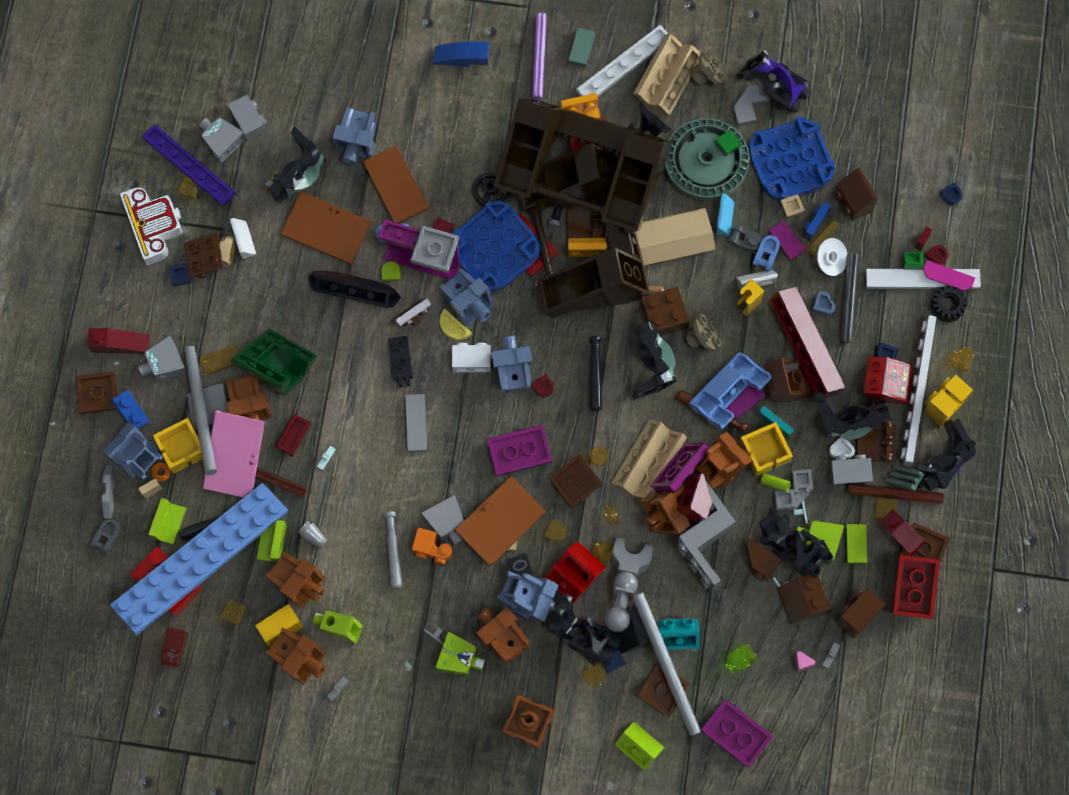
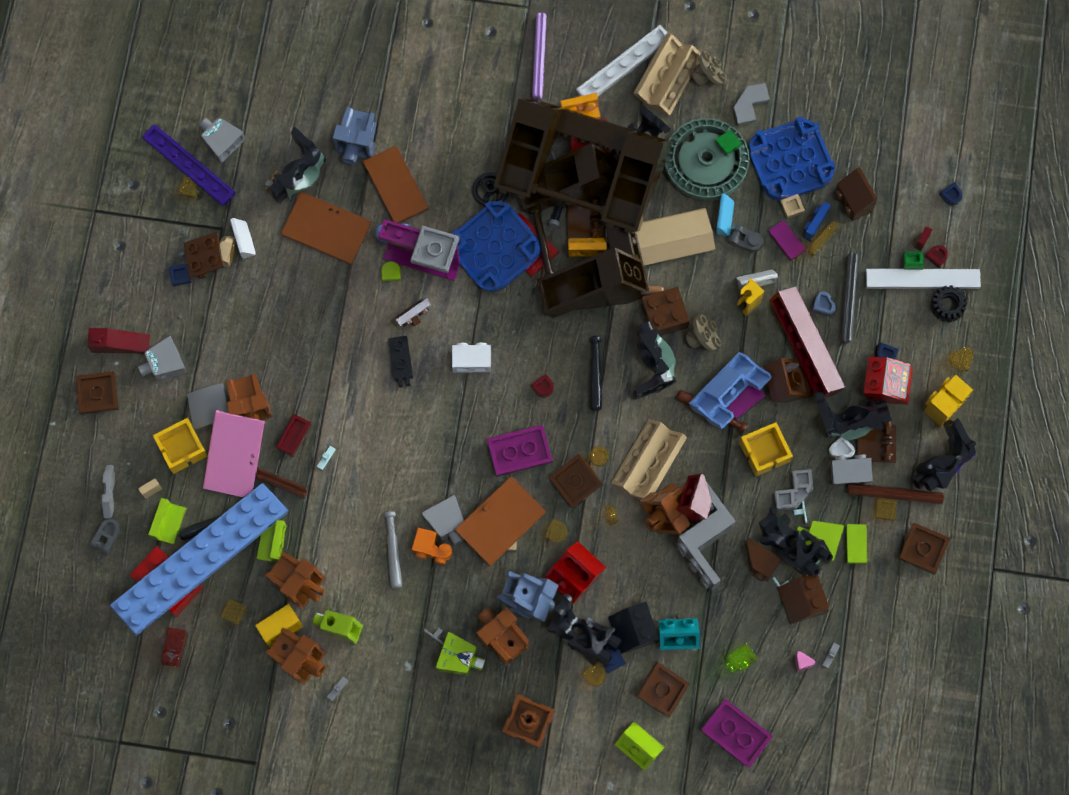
(130, 410): blue plate -> none
(132, 451): sand blue piece -> none
(151, 223): brick -> none
(159, 466): orange plate -> none
(200, 410): light grey piece -> none
(219, 359): clear yellow tile -> none
(247, 117): light grey brick -> none
(275, 361): dark green slope -> none
(312, 534): light grey cone -> none
(354, 288): black brick -> none
(416, 423): light grey tile -> none
(443, 225): dark red tile -> none
(452, 327): light yellow tile -> none
(462, 54): blue slope -> none
(468, 298): sand blue piece -> none
(512, 362): sand blue piece -> none
(520, 564): black tile -> none
(581, 47): sand green tile -> none
(603, 551): clear yellow tile -> none
(625, 582): light grey piece -> none
(666, 663): light grey piece -> none
(680, 467): magenta plate -> none
(723, 461): dark orange piece -> none
(770, 247): medium blue plate -> none
(770, 418): teal tile -> none
(775, 482): lime axle -> none
(786, 81): black hips -> none
(832, 257): white dish -> none
(863, 609): reddish brown brick -> none
(902, 532): dark red slope -> none
(915, 586): red brick -> none
(916, 398): white plate -> none
(918, 475): sand green tile -> none
(948, 276): dark pink piece -> none

